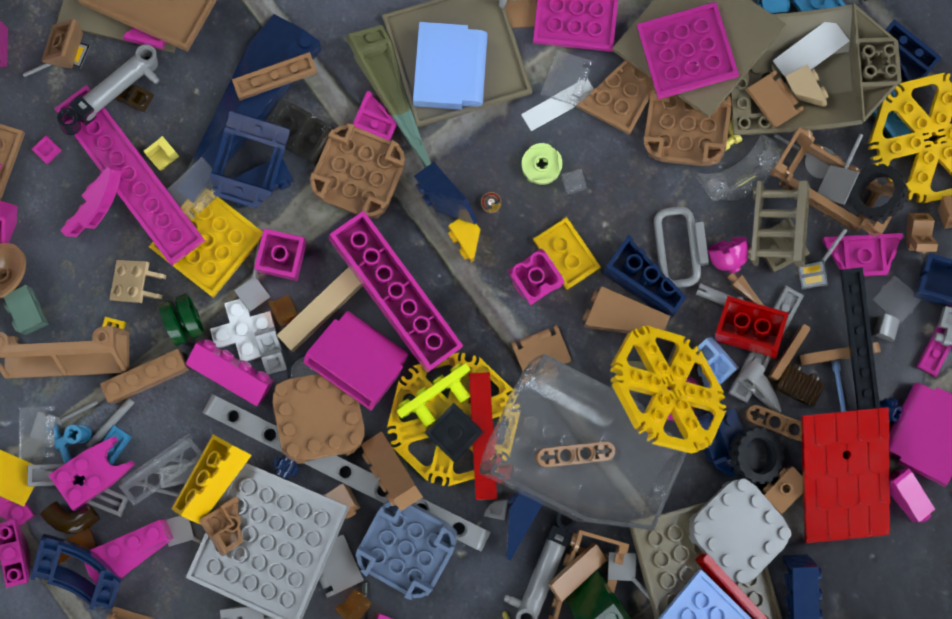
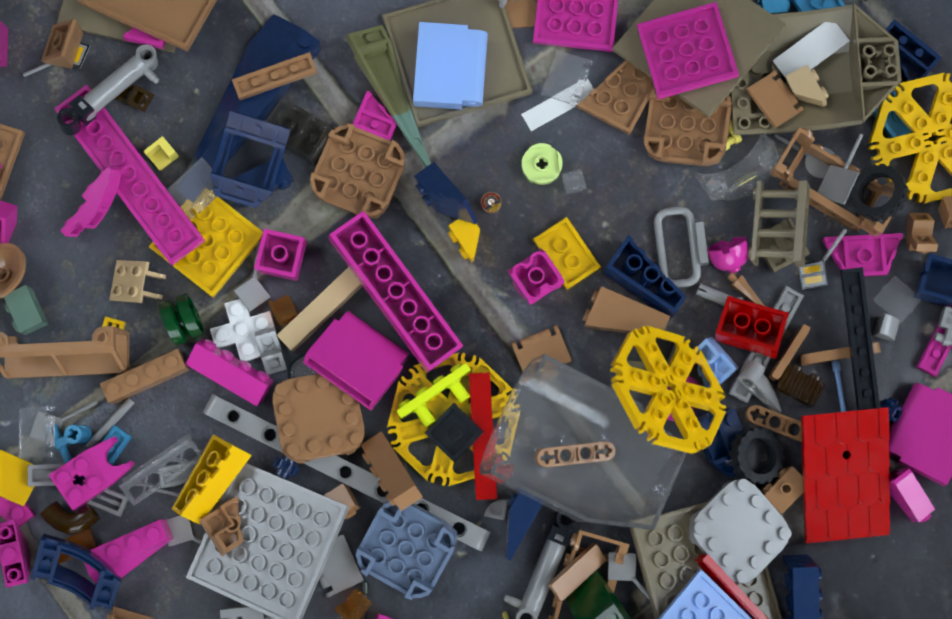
(46, 149): dark pink tile -> none

